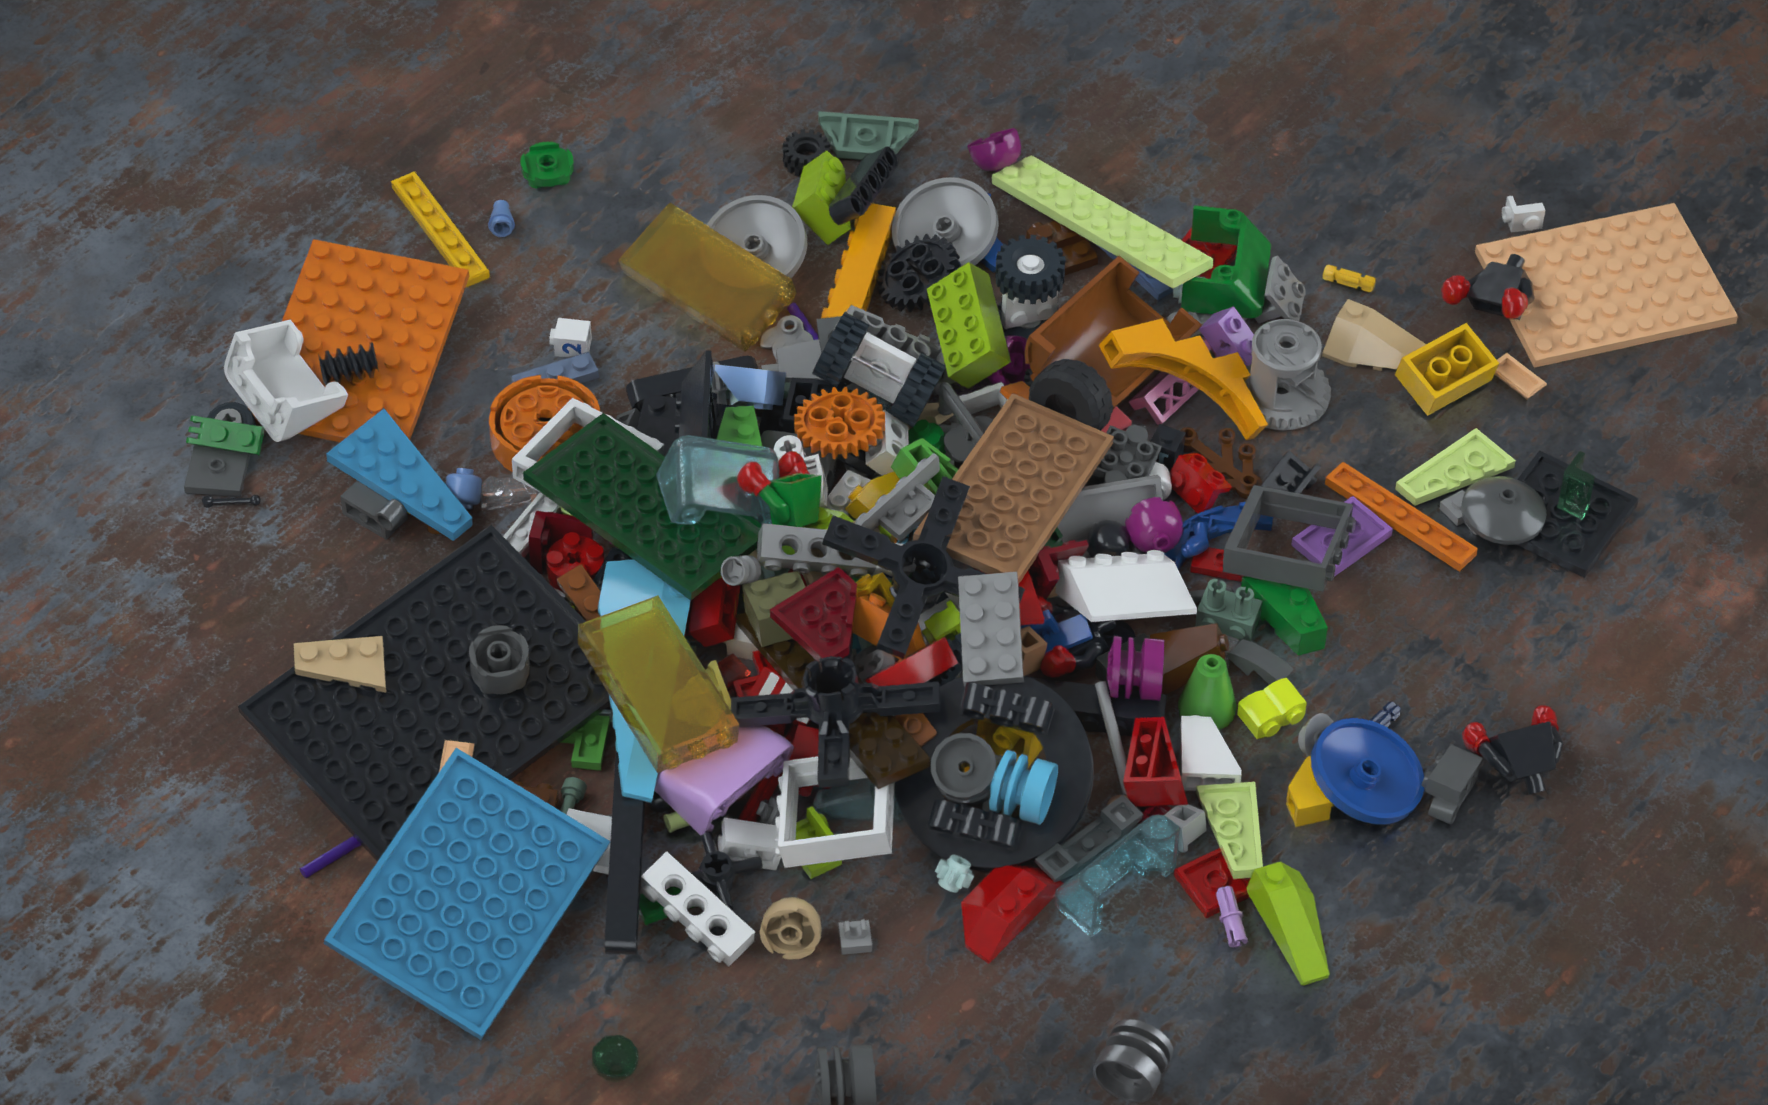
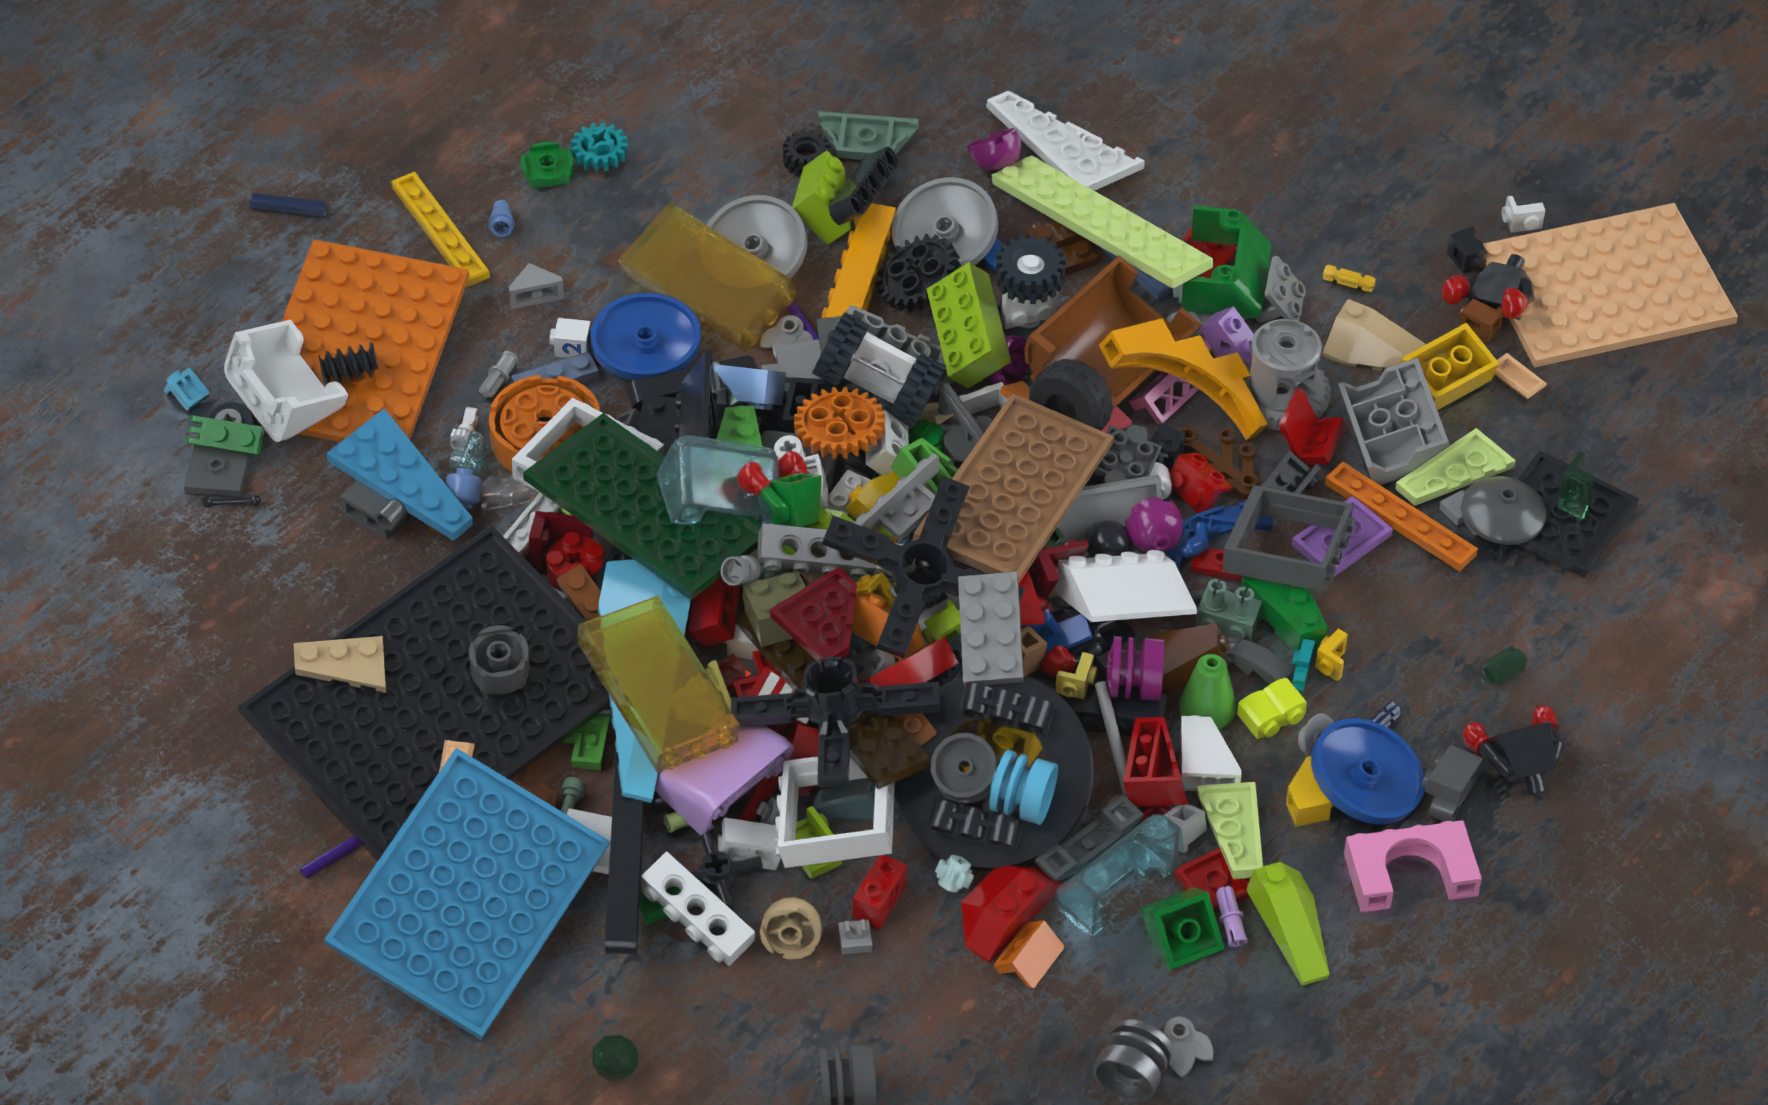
(186, 388): none -> medium azure bracket
(288, 204): none -> dark blue axle
(459, 436): none -> white piece
(471, 456): none -> clear light blue plate
(498, 374): none -> light grey axle
(535, 287): none -> light grey slope
(599, 147): none -> teal gear
(645, 336): none -> blue dish
(880, 891): none -> red brick
(1030, 953): none -> orange panel
(1064, 145): none -> white wing
(1076, 684): none -> light yellow bracket
(1183, 927): none -> green slope
(1187, 1046): none -> light grey plate
(1302, 661): none -> teal plate
(1310, 437): none -> red bracket
(1329, 654): none -> yellow bracket
(1395, 421): none -> light grey piece
(1442, 844): none -> bright pink arch
(1466, 250): none -> black brick
(1481, 319): none -> dark orange brick
(1504, 666): none -> clear green brick

